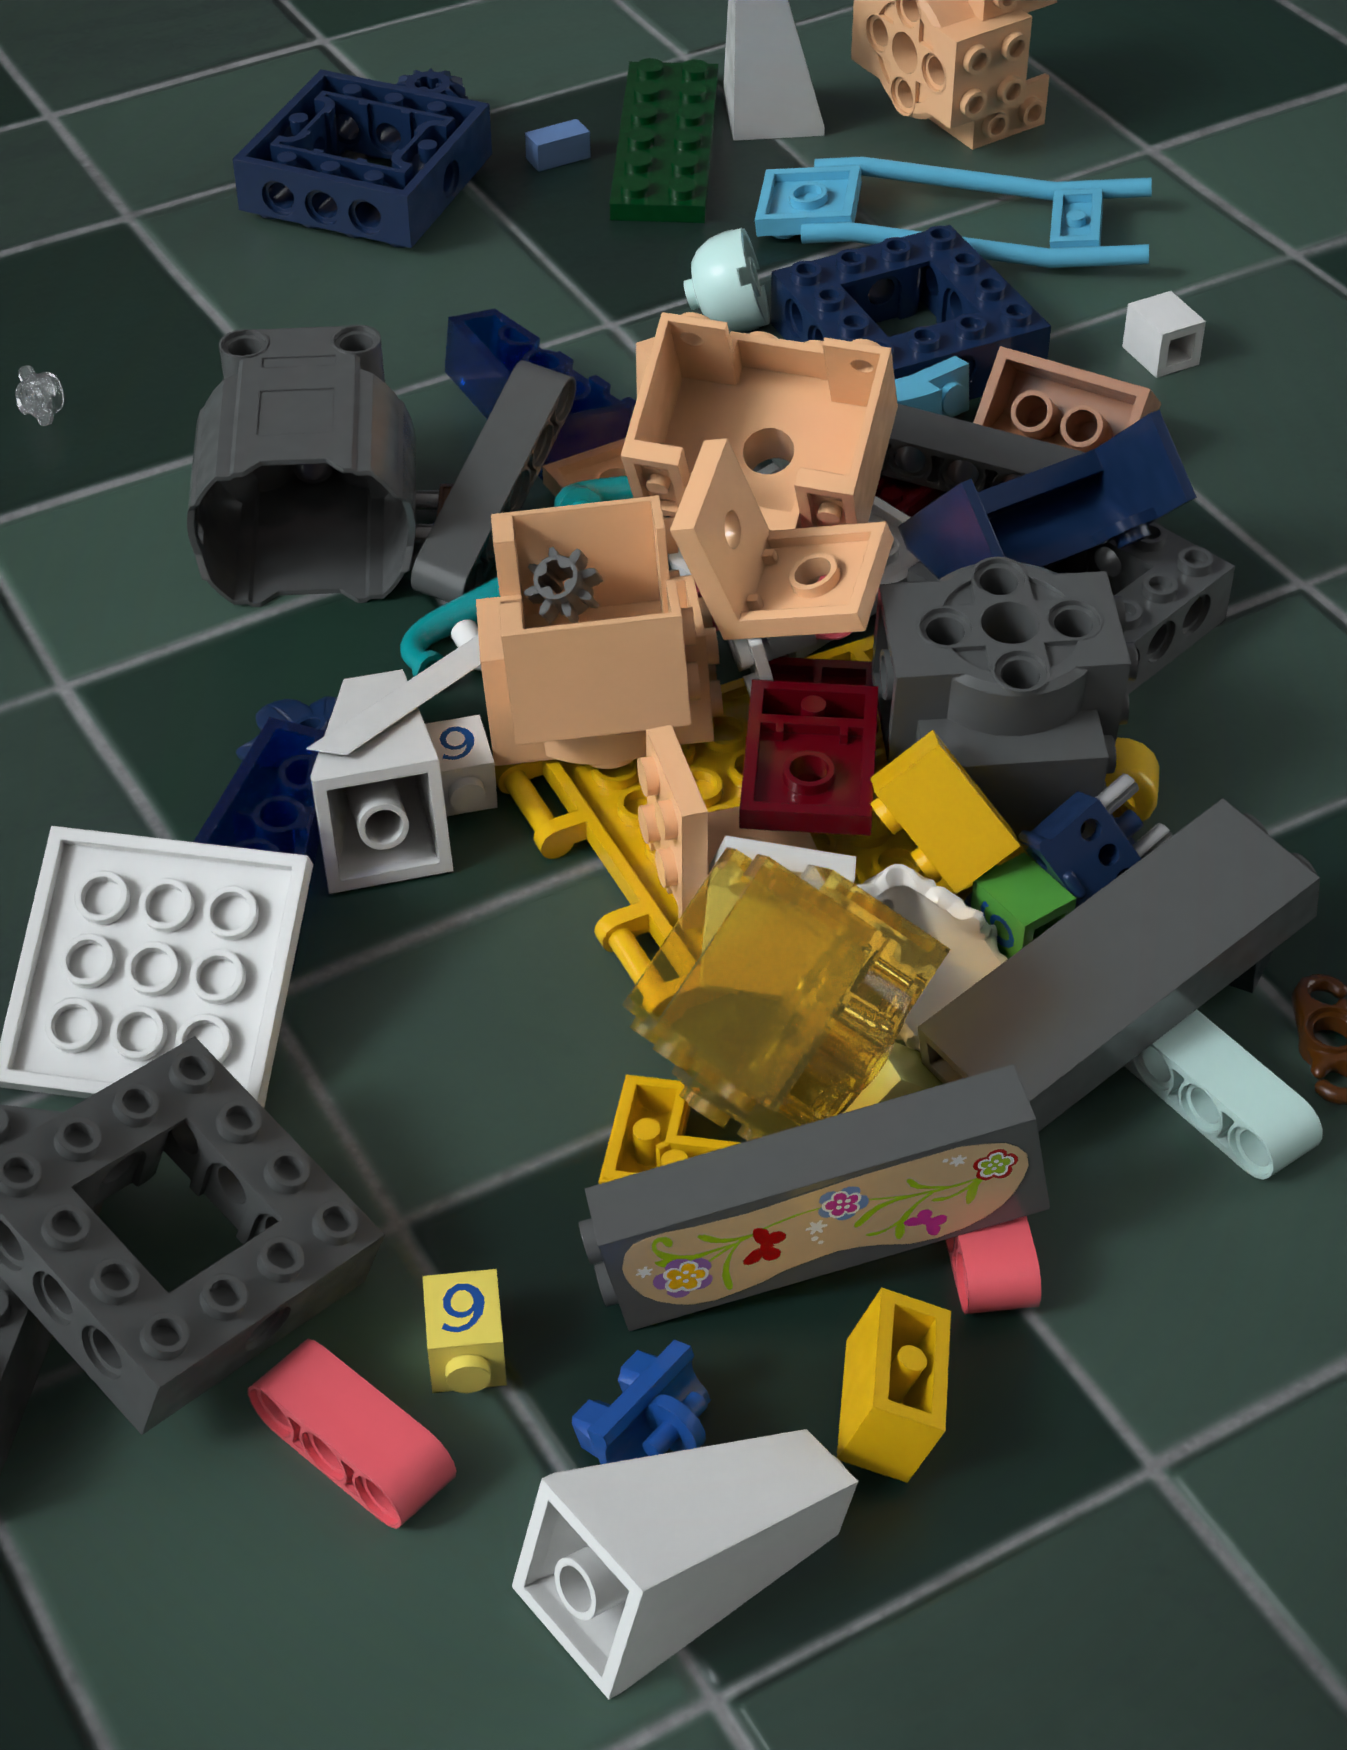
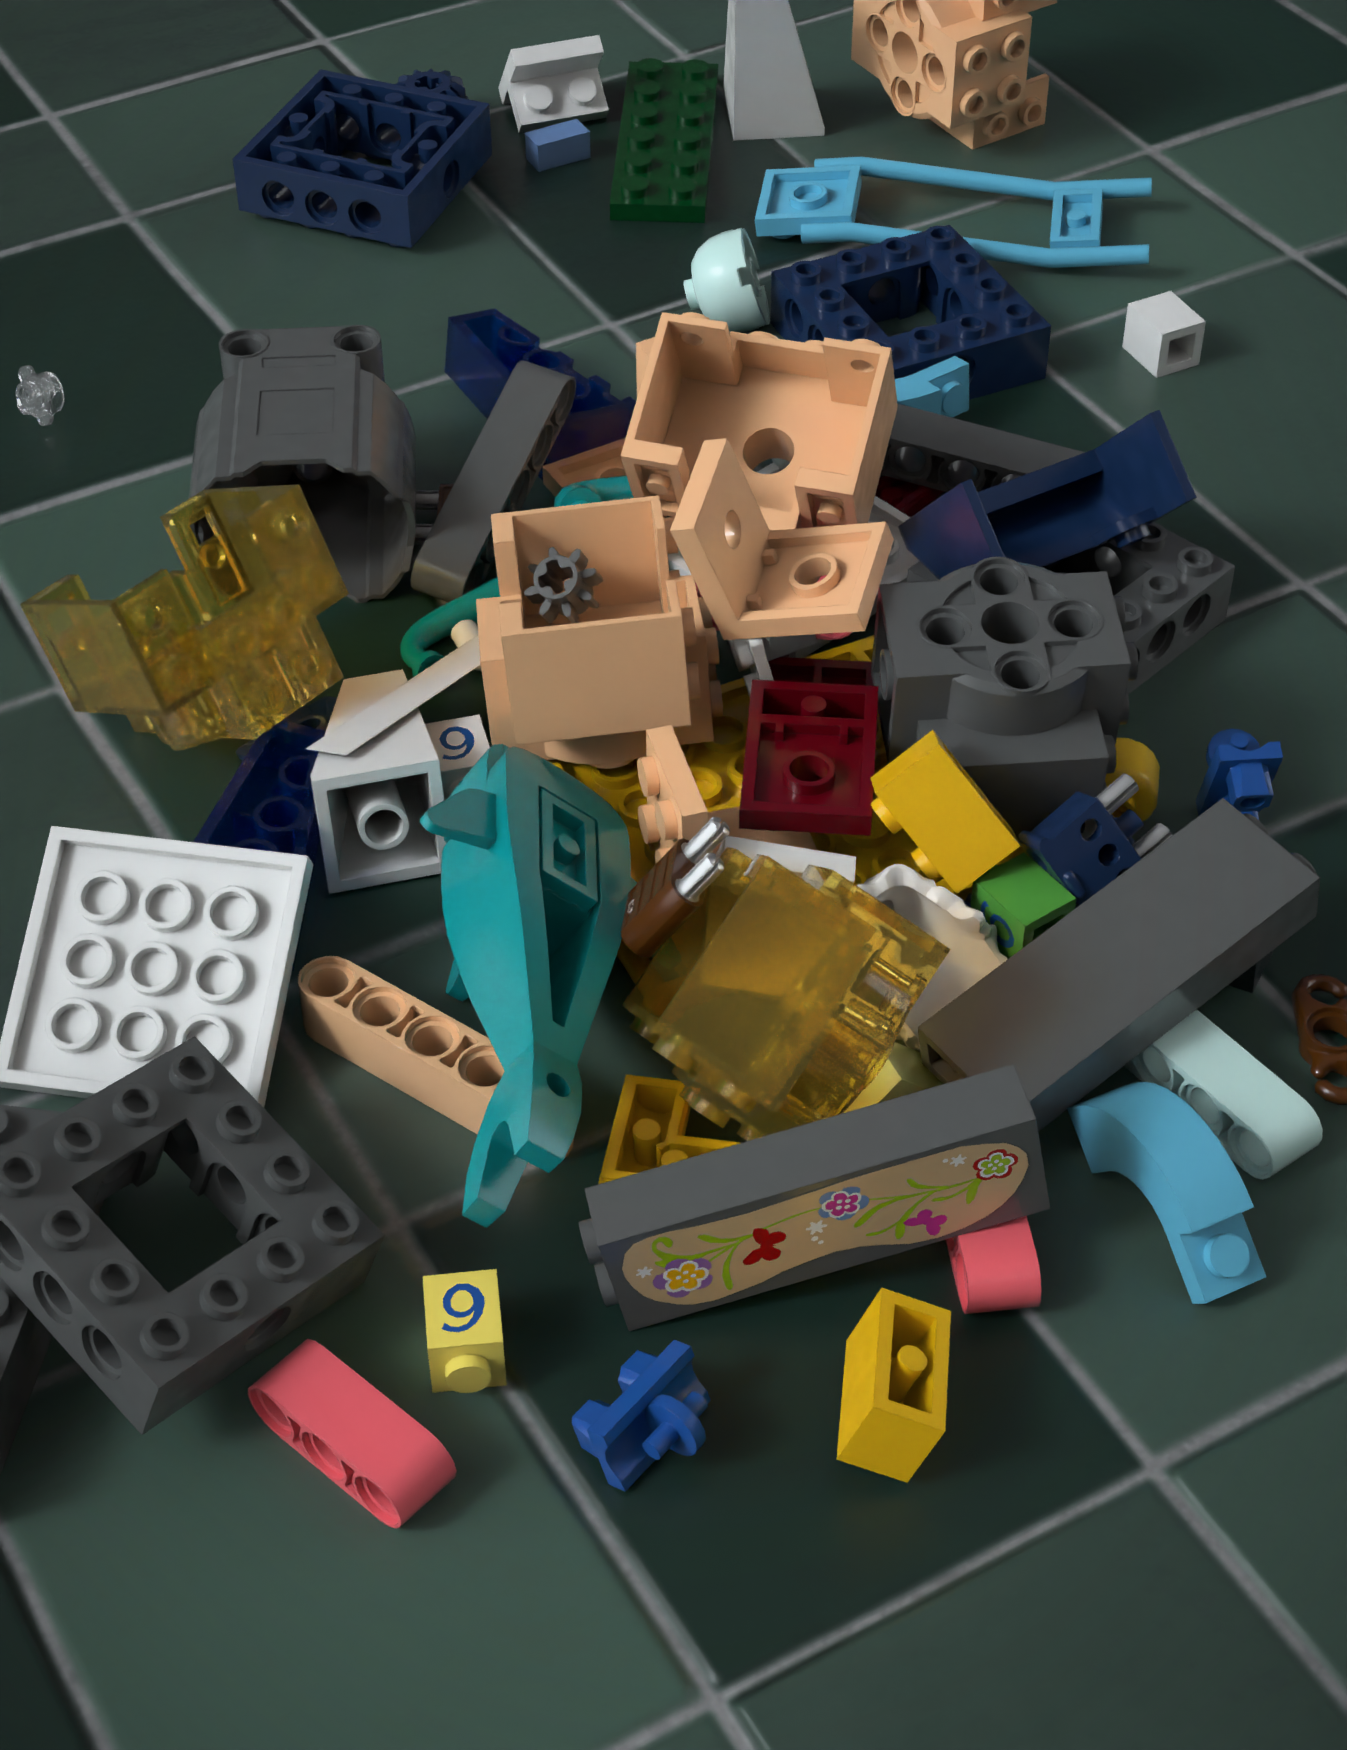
(207, 645): none -> clear yellow piece
(400, 1039): none -> light nougat beam
(534, 928): none -> teal animal
(554, 83): none -> white bracket
(668, 1544): white slope -> none
(672, 890): none -> reddish brown piece
(1059, 401): nougat slope -> none
(1184, 1176): none -> medium azure arch
(1239, 772): none -> blue hips

